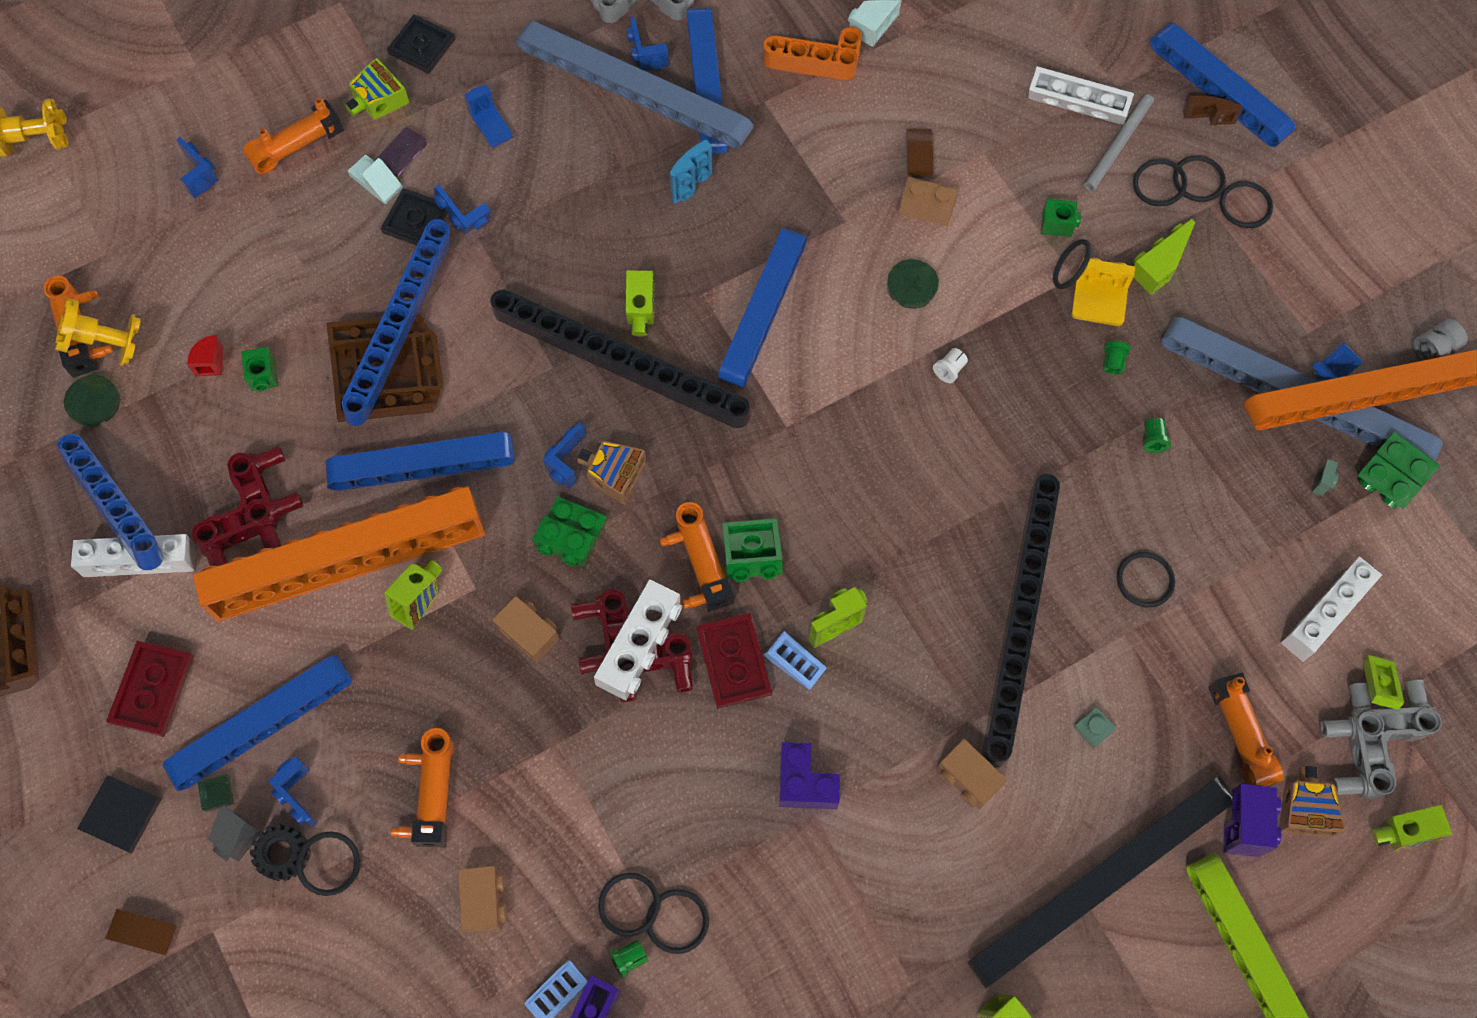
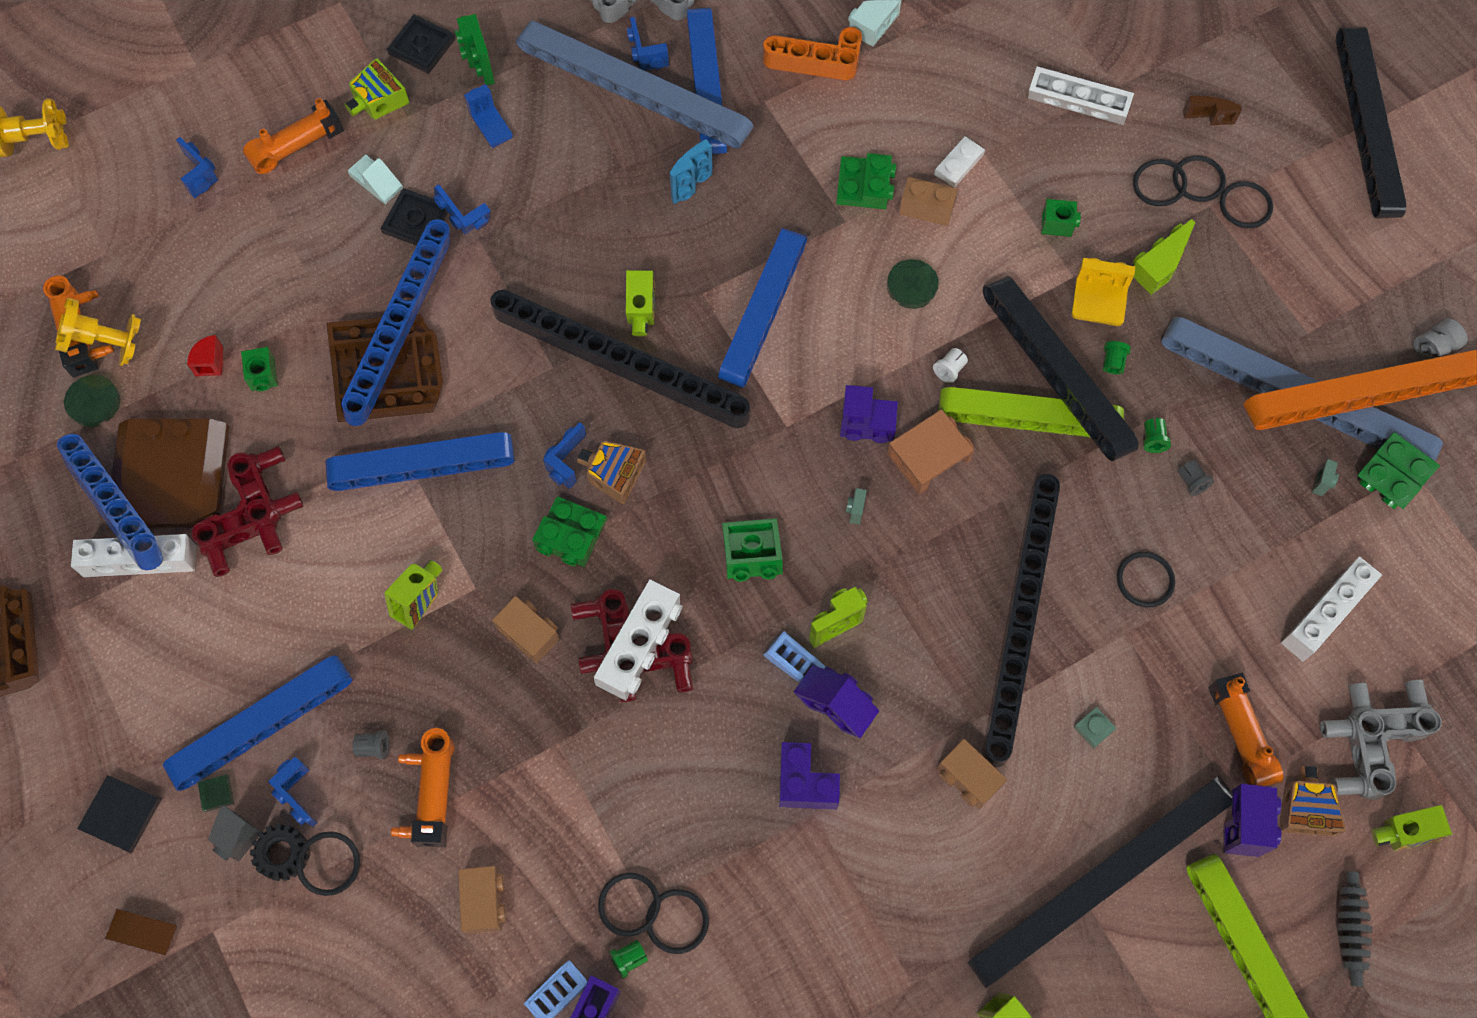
(150, 688): dark red plate -> none
(171, 469): none -> reddish brown wedge
(338, 554): orange brick -> none
(371, 745): none -> dark grey bush
(402, 150): clear purple plate -> none
(474, 47): none -> green plate
(714, 585): orange piece -> none
(733, 660): dark red plate -> none
(838, 699): none -> dark purple brick
(855, 506): none -> sand green plate
(866, 181): none -> green plate
(866, 416): none -> dark purple brick
(919, 152): reddish brown slope -> none
(930, 450): none -> nougat panel
(959, 162): none -> white plate
(1011, 411): none -> lime beam
(1060, 369): none -> black beam
(1080, 271): black tyre -> none
(1119, 142): light grey piece -> none
(1195, 478): none -> dark grey bush
(1220, 81): blue beam -> none
(1338, 364): blue bracket -> none
(1354, 928): none -> dark grey piece
(1370, 123): none -> black beam
(1383, 682): lime plate -> none

